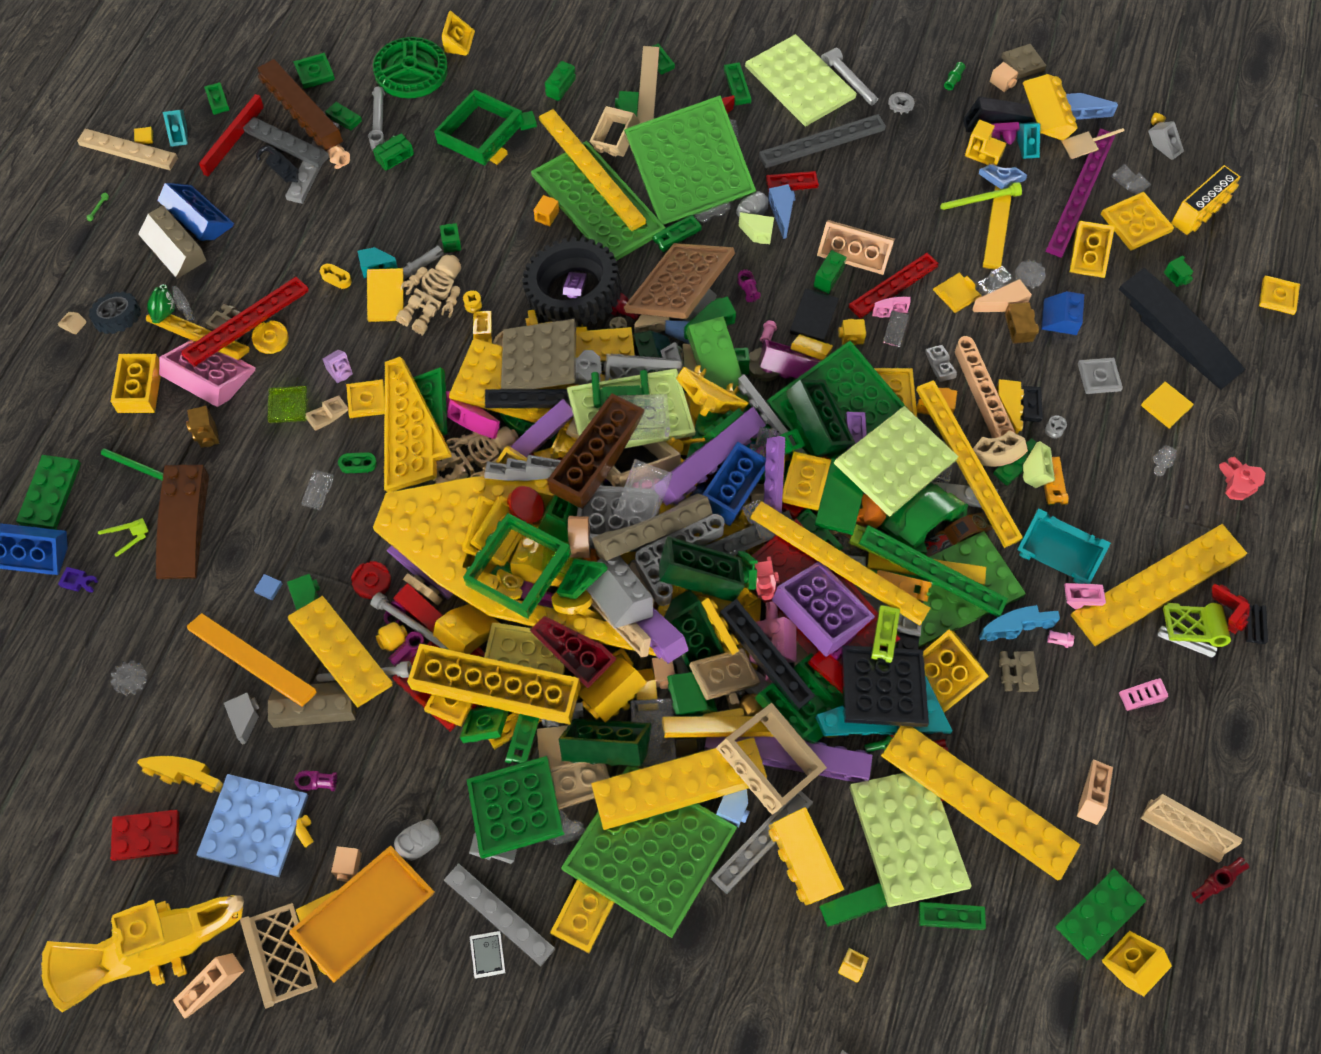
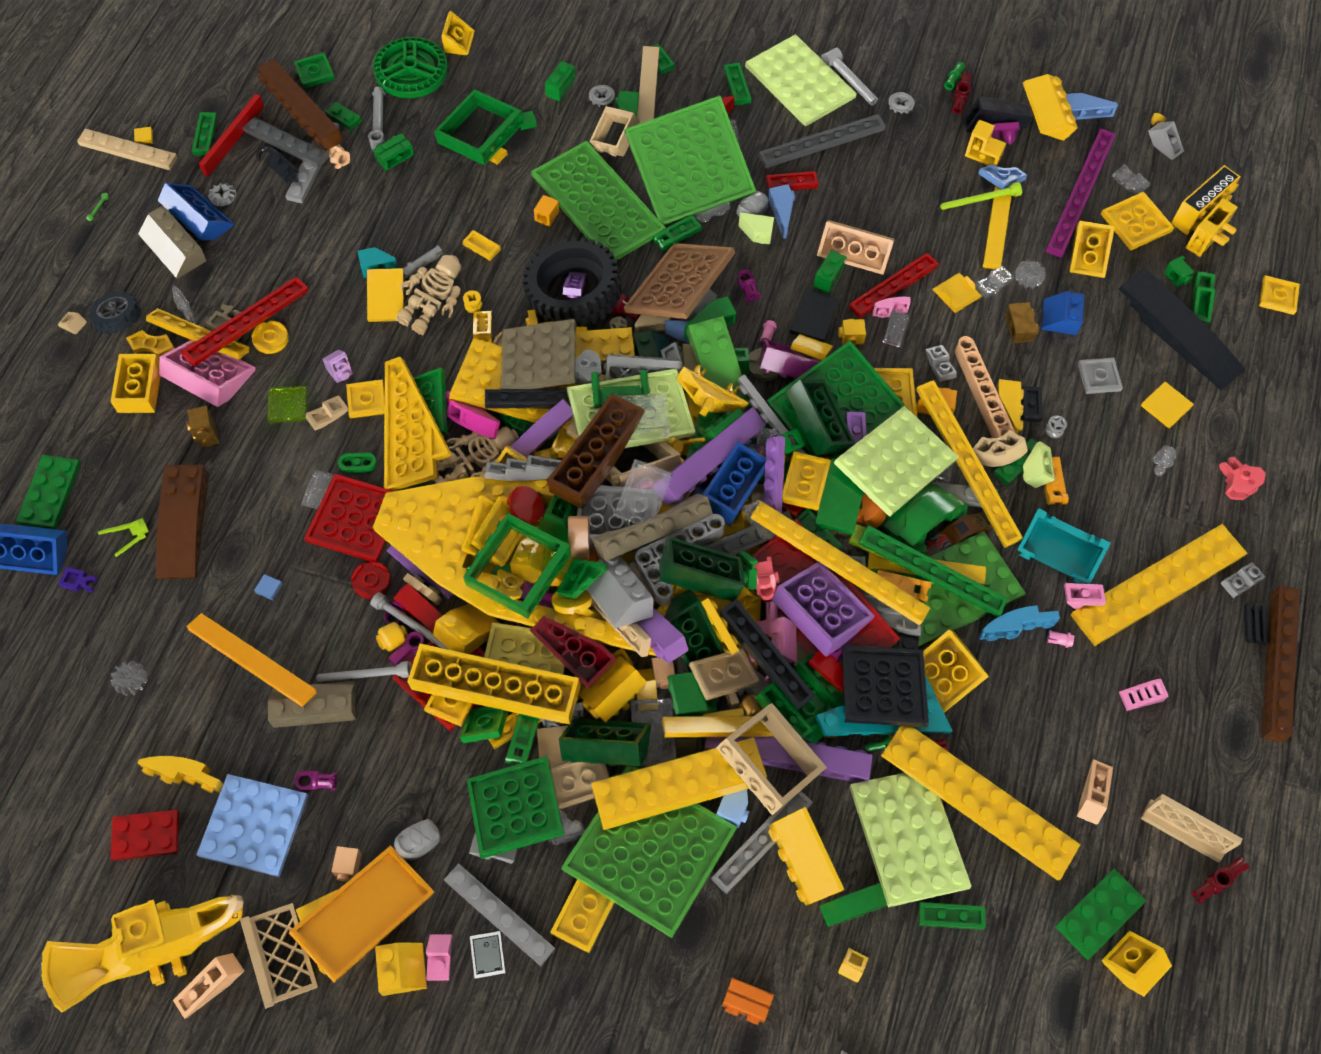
(131, 463): green bar -> none
(146, 343): none -> yellow tile
(160, 304): green hat -> none
(176, 127): teal slope -> none
(204, 133): none -> green plate
(216, 98): green plate -> none
(228, 196): none -> light grey gear
(242, 715): light grey slope -> none
(301, 830): yellow arm -> none
(303, 590): green slope -> none
(336, 274): yellow beam -> none
(340, 651): yellow plate -> none
(347, 519): none -> red plate
(400, 968): none -> yellow slope
(439, 957): none -> bright pink slope
(450, 237): green brick -> none
(481, 245): none -> yellow tile
(592, 170): yellow plate -> none
(601, 90): none -> light grey gear
(747, 1001): none -> orange brick
(885, 633): lime plate -> none
(962, 93): none -> dark red pin
(1000, 299): light nougat slope -> none
(1004, 77): light nougat brick -> none
(1024, 60): dark tan plate -> none
(1024, 670): dark tan plate -> none
(1029, 140): teal slope -> none
(1084, 143): tan piece -> none
(1201, 647): axle -> none
(1203, 295): none -> green slope
(1211, 623): lime piece -> none
(1212, 227): none -> yellow piece
(1238, 604): red bracket -> none
(1242, 580): none -> light grey slope
(1280, 664): none -> reddish brown brick

